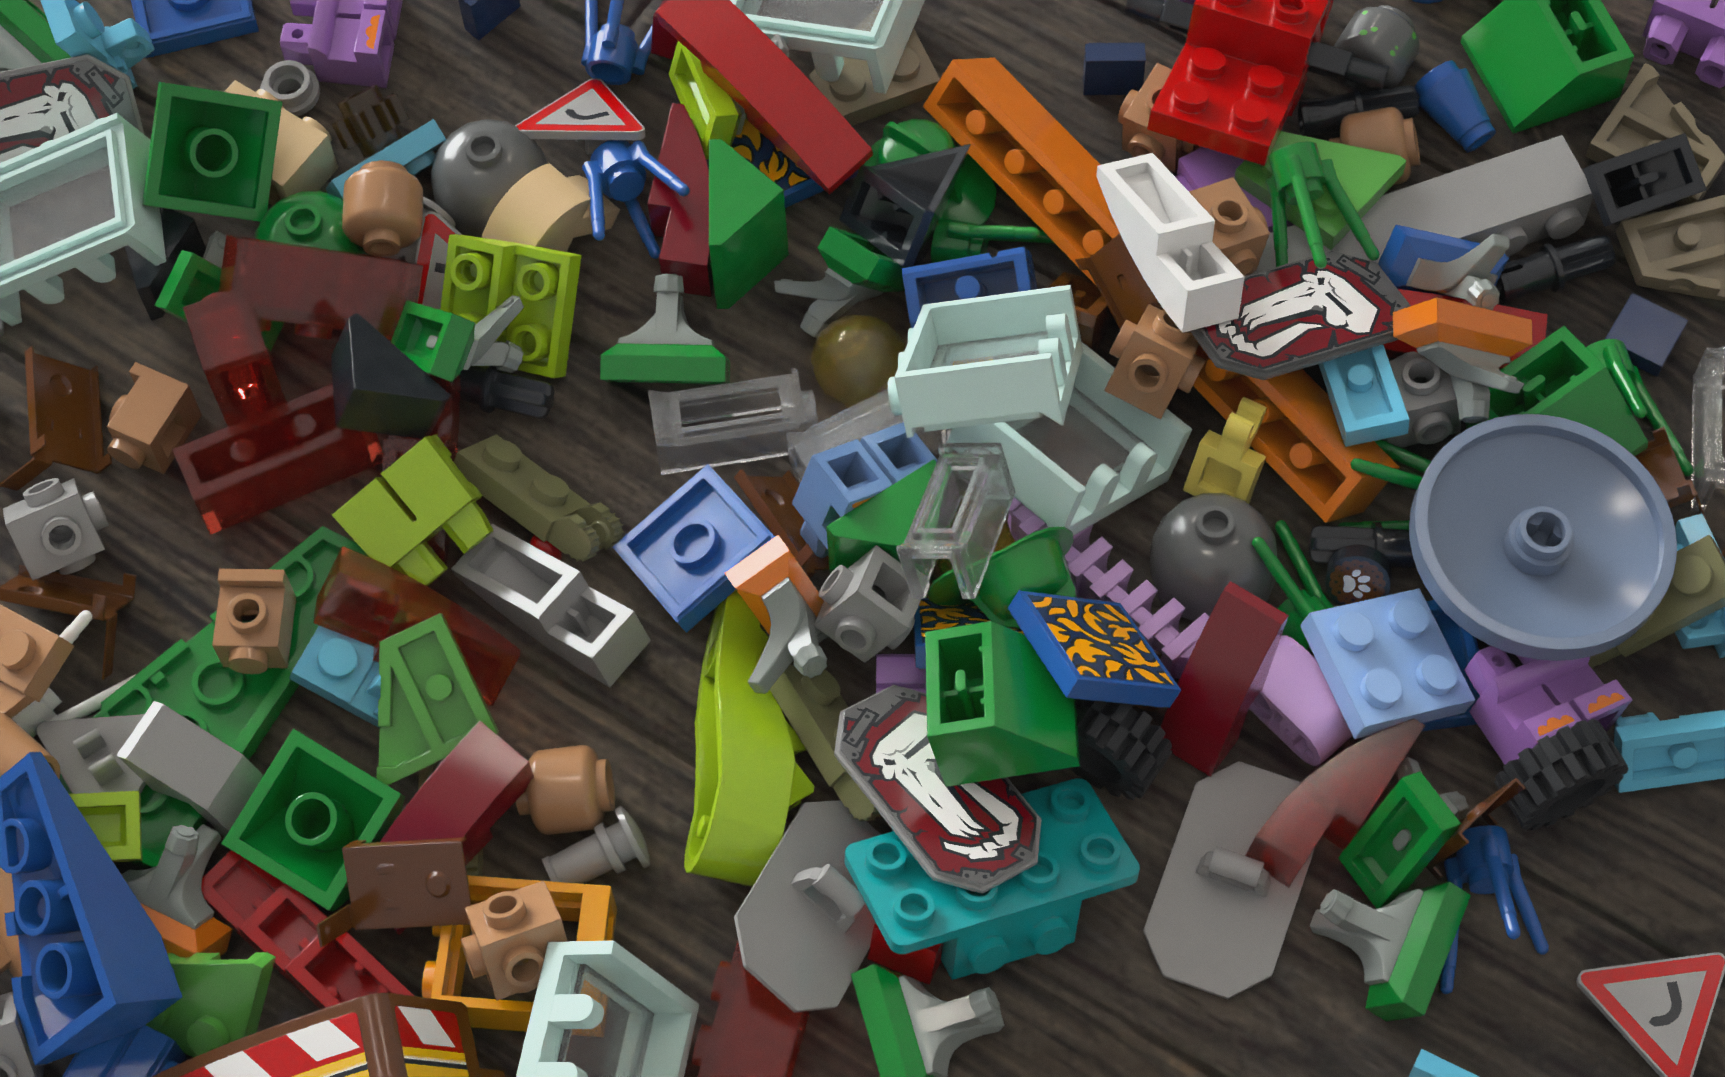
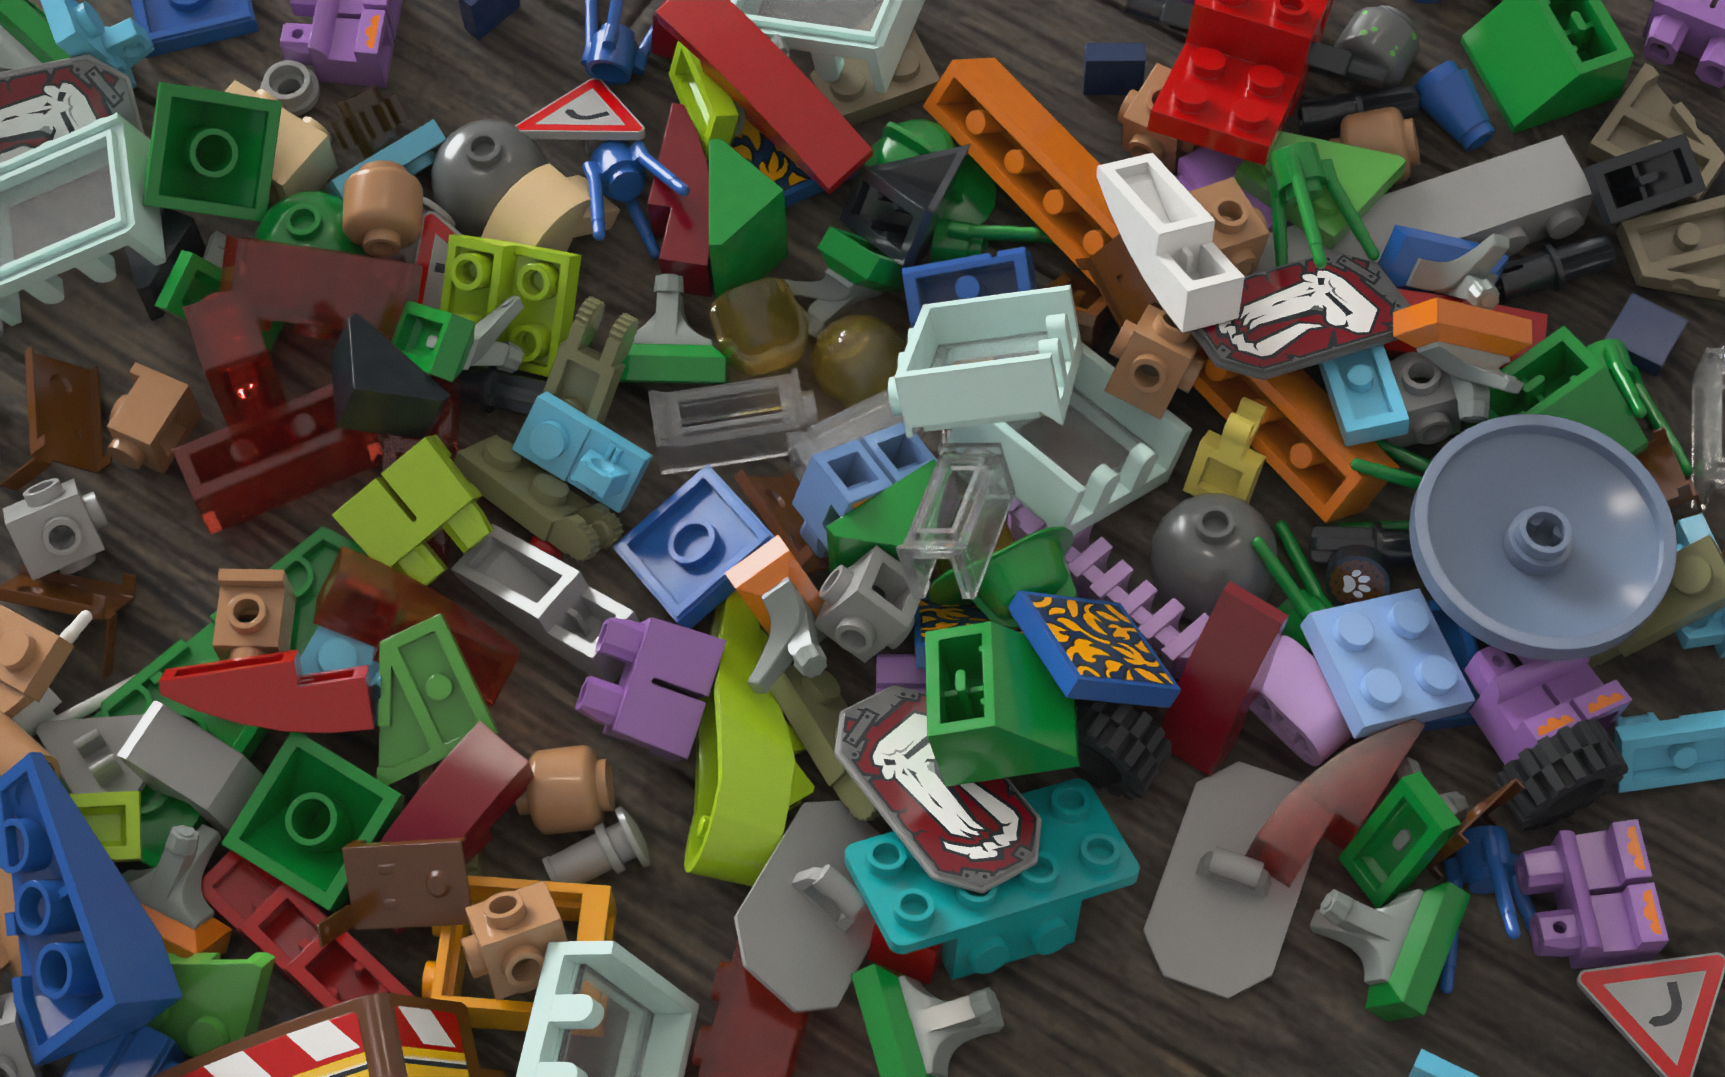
(275, 694): none -> red slope
(582, 451): none -> medium azure hinge
(585, 375): none -> olive hinge
(638, 708): none -> medium lavender hips
(760, 327): none -> clear yellow hair
(1601, 897): none -> medium lavender hips

